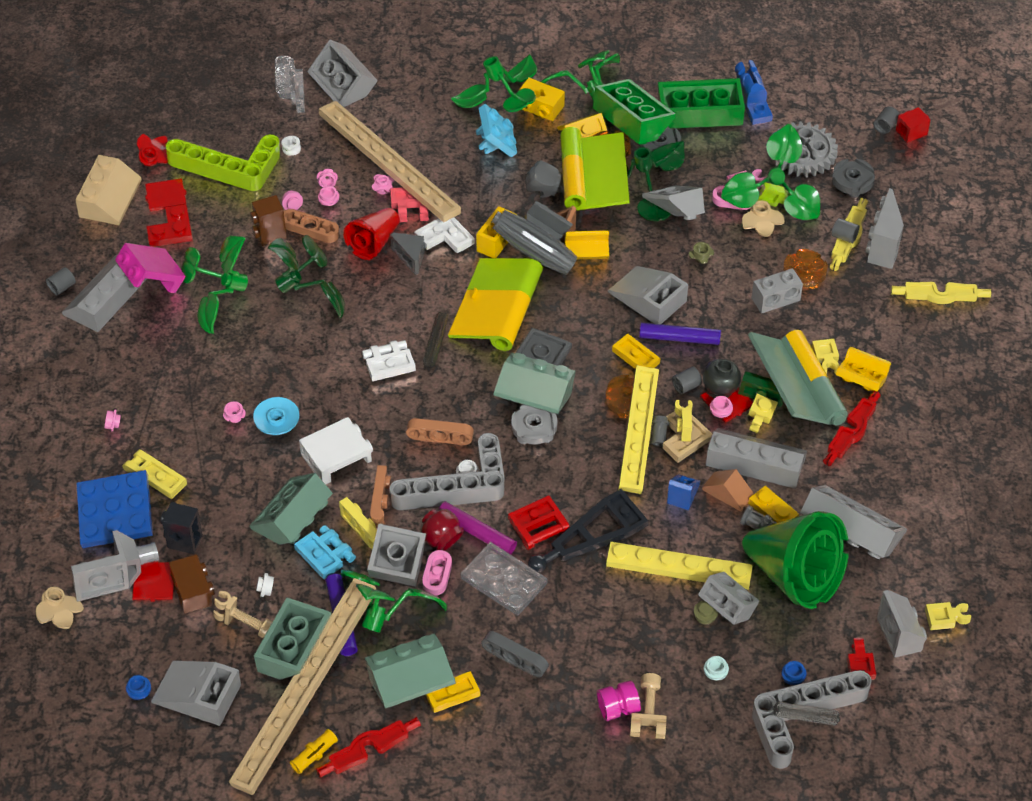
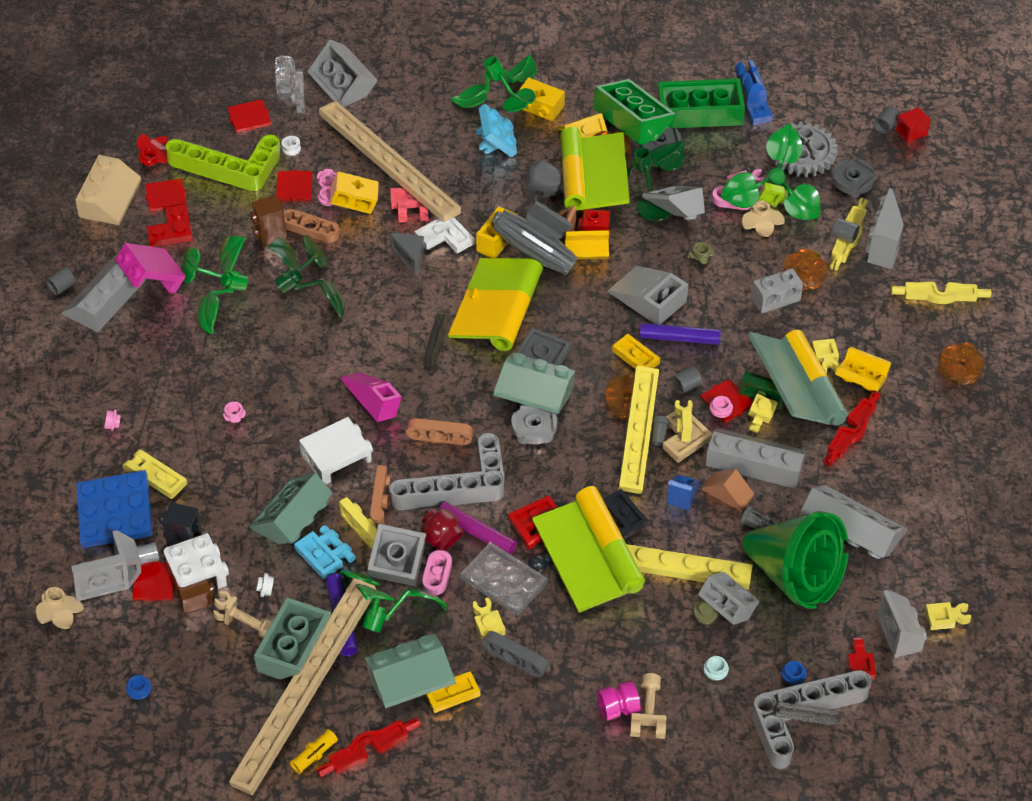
(196, 561): none -> white bracket
(199, 689): light grey slope -> none
(249, 116): none -> red piece
(276, 409): medium azure dish -> none
(292, 200): bright pink plate -> none
(294, 185): none -> red piece
(354, 192): none -> yellow brick
(371, 232): red cone -> none
(374, 394): none -> dark pink slope
(382, 184): bright pink plate -> none
(391, 364): white plate -> none
(466, 467): white plate -> none
(487, 620): none -> light yellow plate
(589, 551): none -> lime door
(594, 221): none -> red brick
(596, 81): green plant -> none
(721, 378): pearl dark grey piece -> none
(769, 503): yellow plate -> none
(961, 353): none -> clear orange plate

